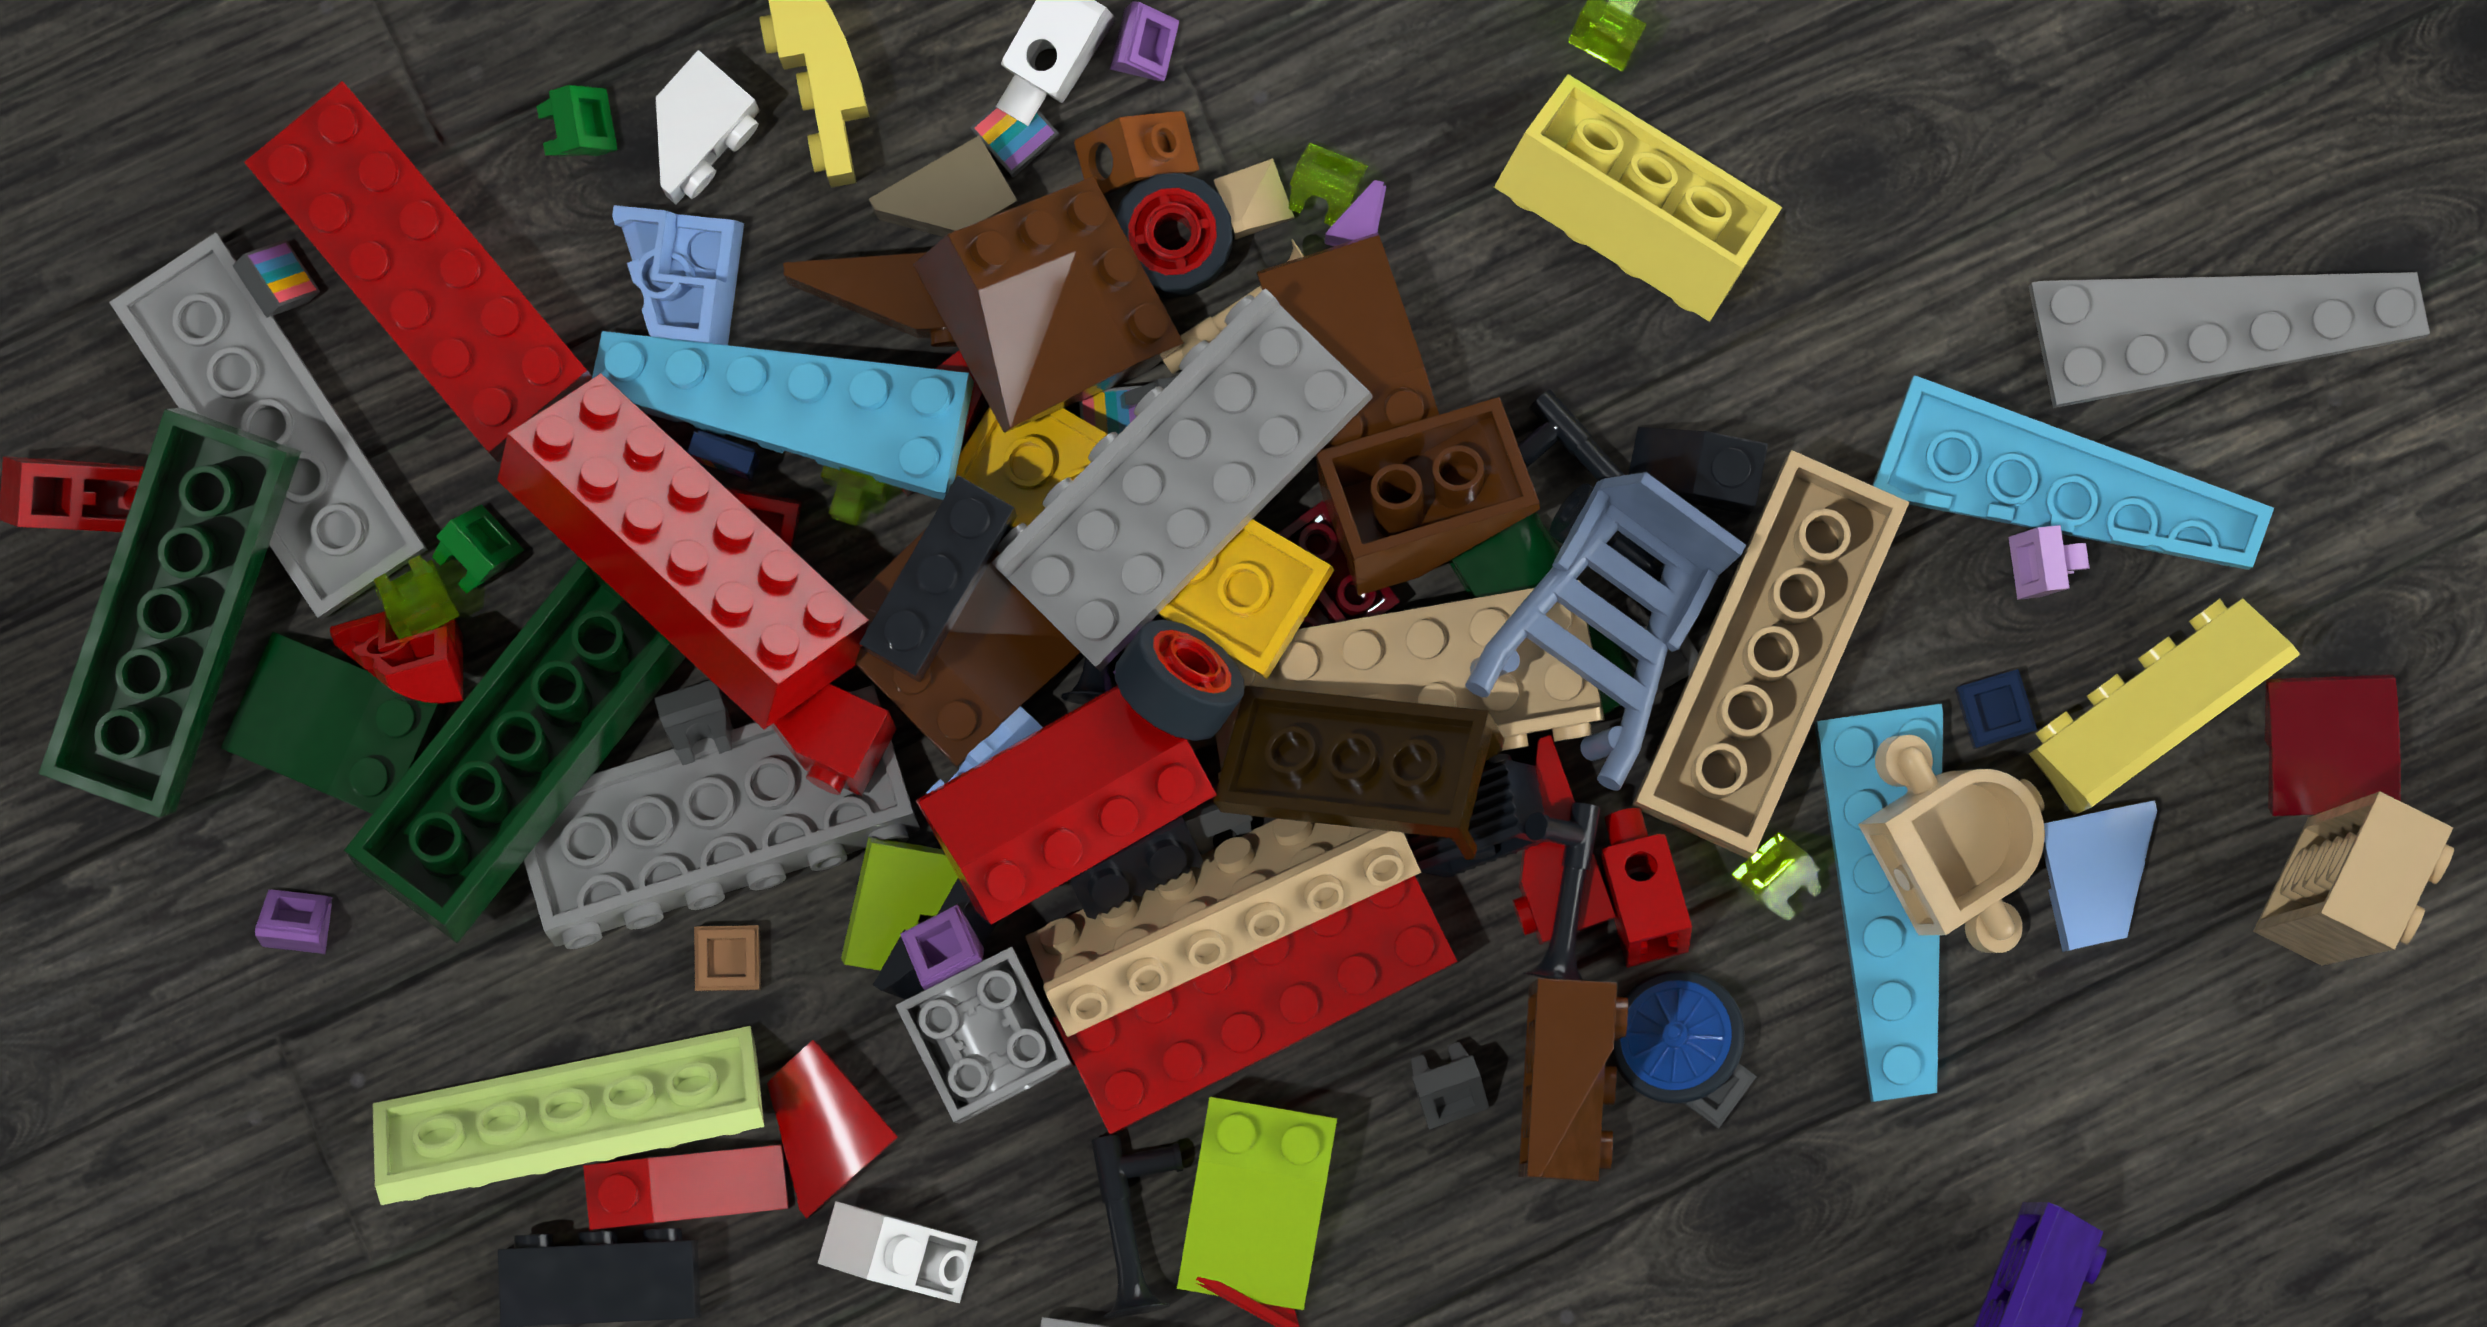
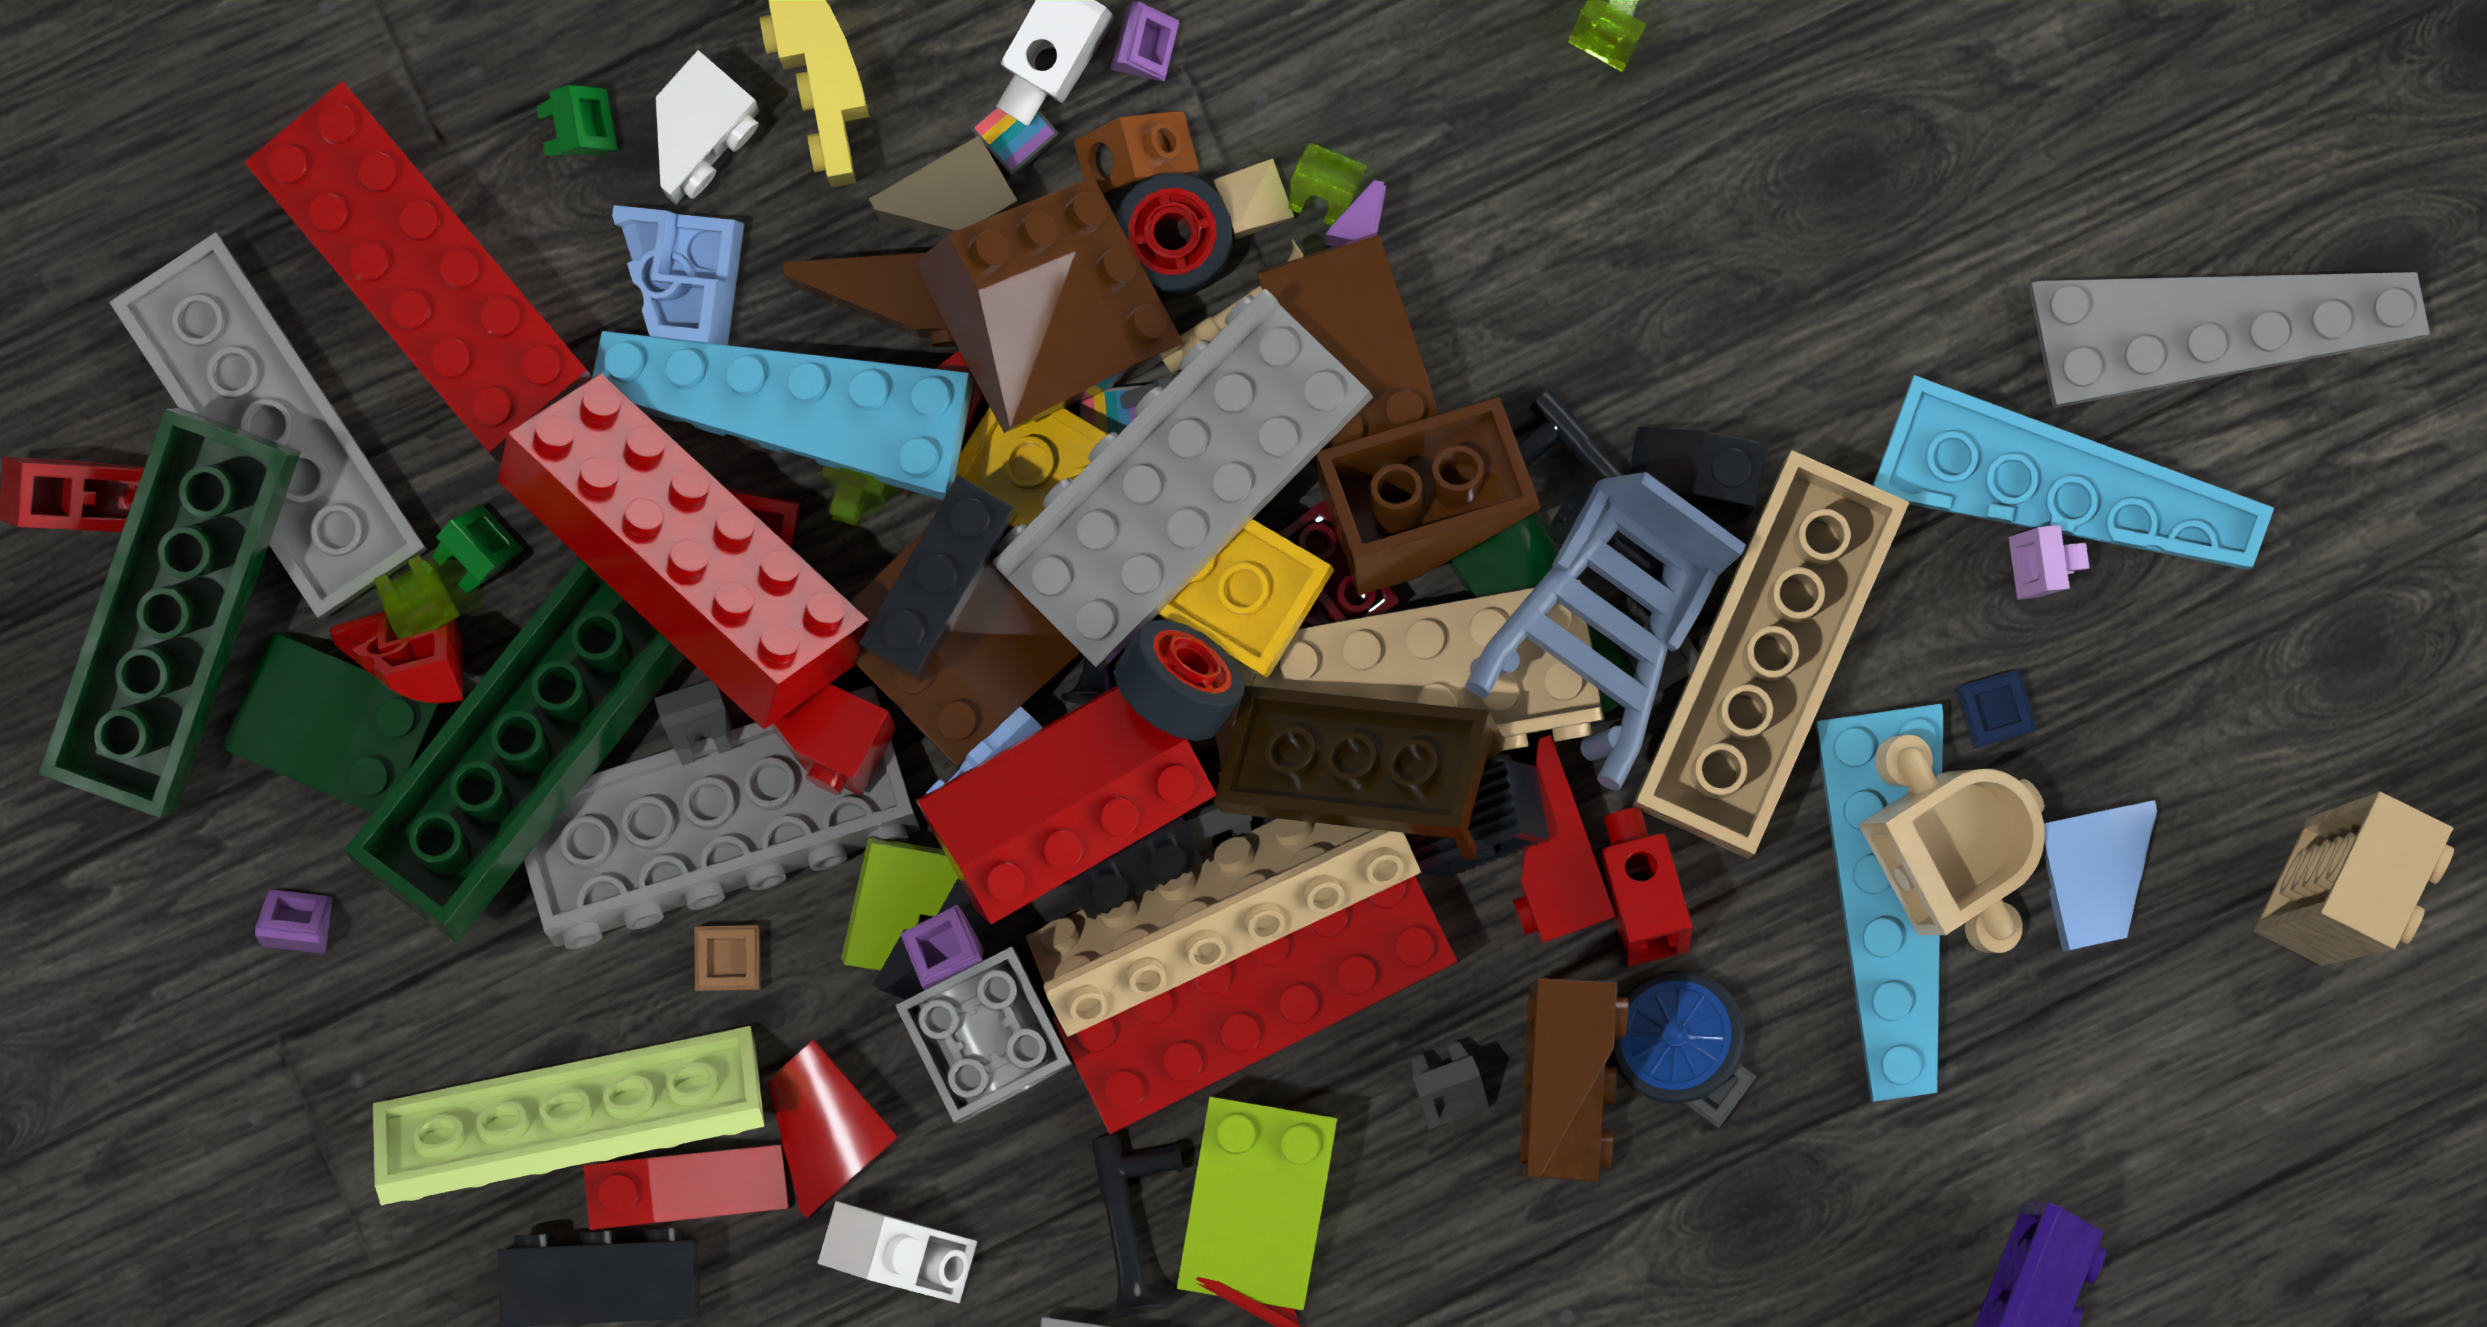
(276, 278): tile -> none
(723, 455): dark blue tile -> none
(1579, 841): black piece -> none
(1637, 197): light yellow slope -> none
(1777, 874): clear neon green tile -> none
(2161, 704): light yellow slope -> none
(2331, 741): dark red slope -> none

